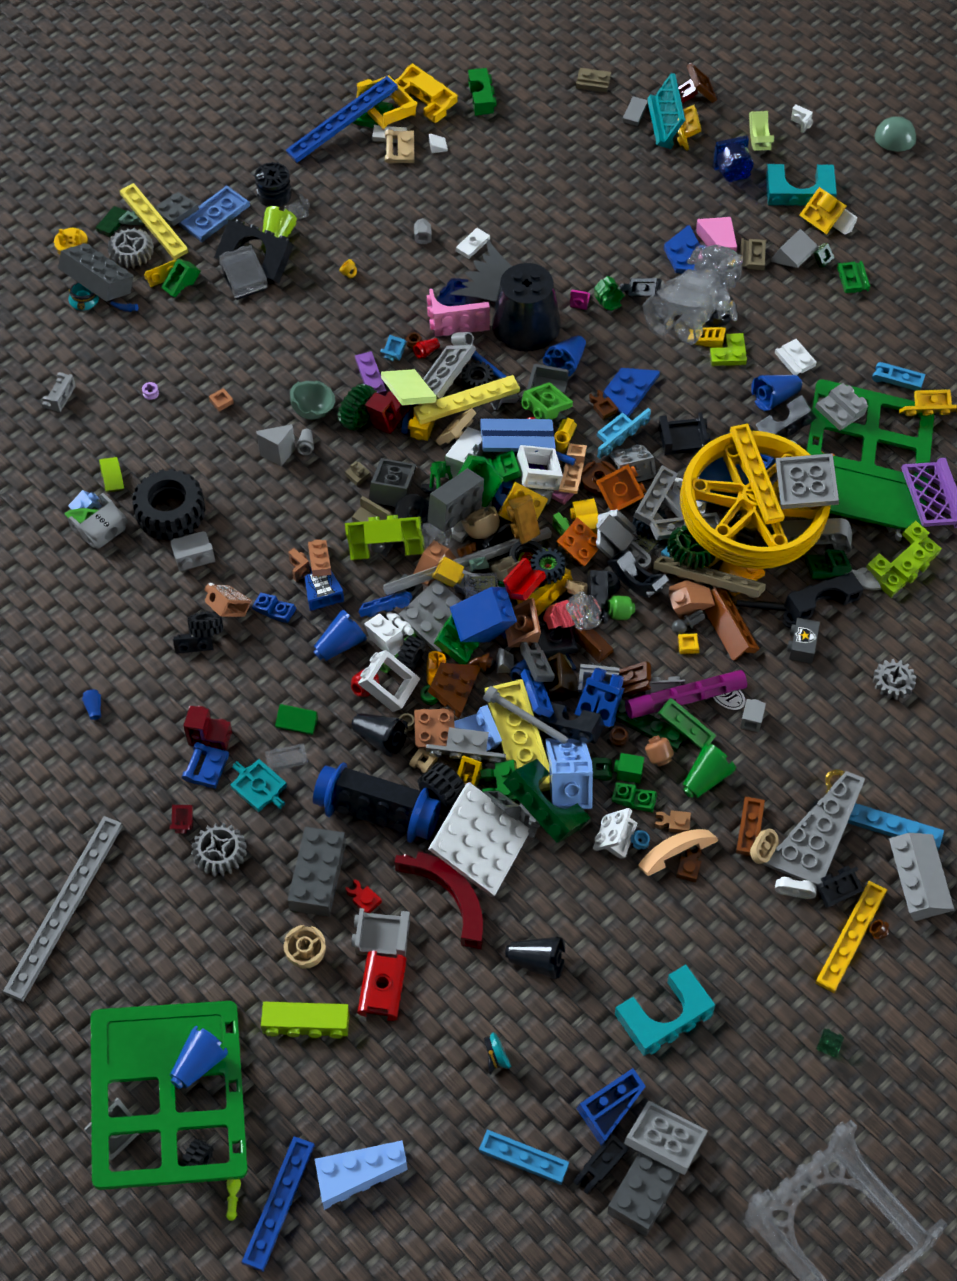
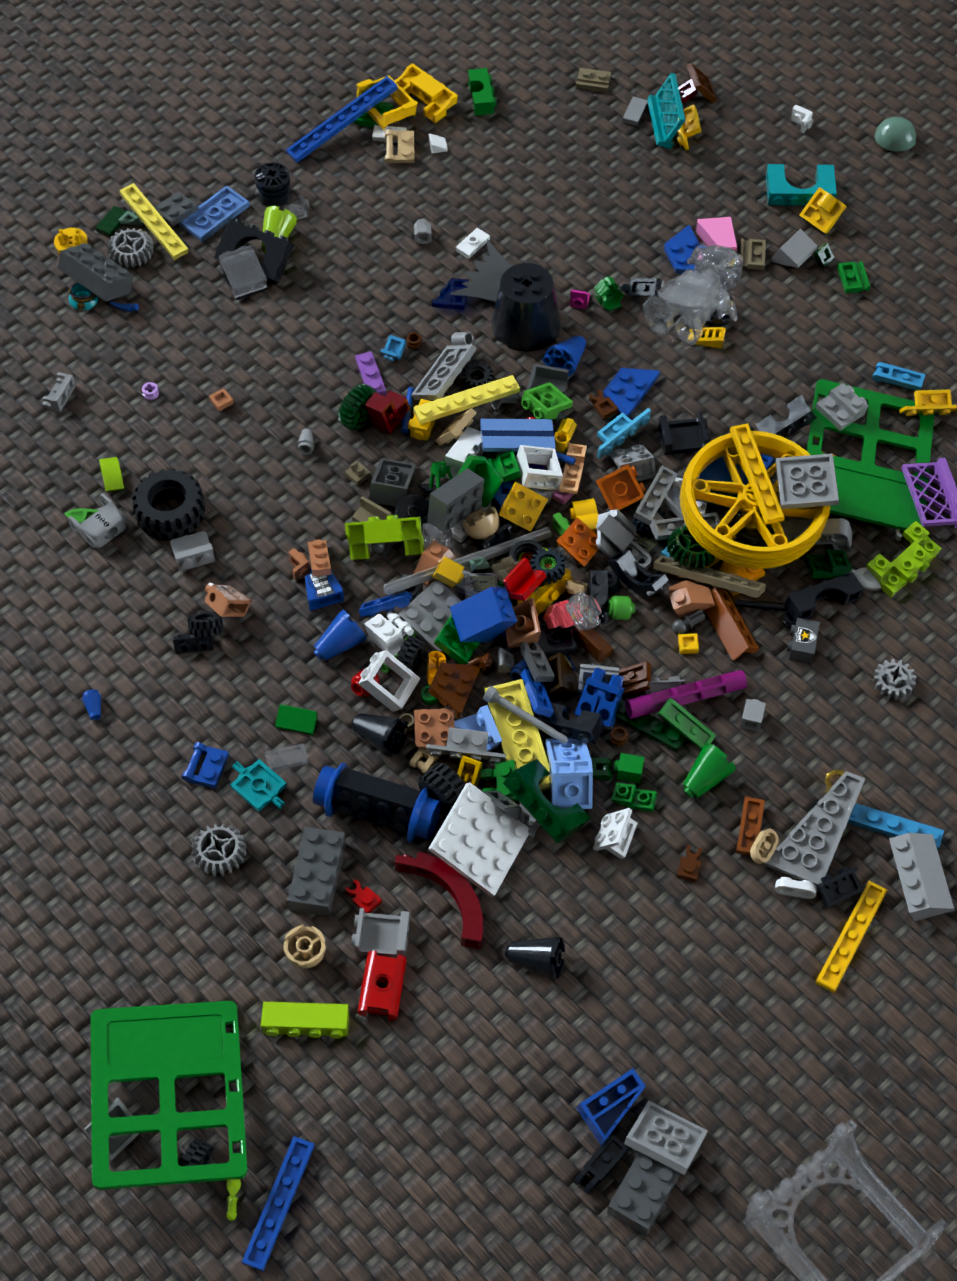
(62, 909): light grey plate -> none
(85, 500): light blue bracket -> none
(159, 274): yellow hinge -> none
(180, 276): green arch -> none
(182, 818): dark red bracket -> none
(196, 1058): blue cone -> none
(208, 731): dark red brick -> none
(271, 607): blue slope -> none
(276, 443): light grey slope -> none
(311, 399): sand green cylinder -> none
(347, 267): yellow tile -> none
(358, 1170): light blue wedge -> none
(408, 387): yellowish green tile -> none
(426, 347): red cone -> none
(459, 318): bright pink bracket -> none
(467, 549): reddish brown plate -> none
(496, 372): blue bar -> none
(496, 1053): piece -> none
(524, 518): pearl gold slope -> none
(524, 1157): dark azure plate -> none
(594, 469): reddish brown plate -> none
(644, 836): dark azure plate -> none
(649, 1034): teal arch -> none
(655, 858): light nougat slope -> none
(659, 751): nougat head -> none
(677, 821): medium nougat plate -> none
(732, 354): lime plate -> none
(732, 700): white sticker -> none
(733, 158): clear blue piece -> none
(760, 131): yellowish green arch -> none
(774, 389): blue cone -> none
(795, 357): white plate -> none
(830, 1042): clear green tile -> none
(845, 222): white slope -> none
(879, 929): reddish brown plate -> none

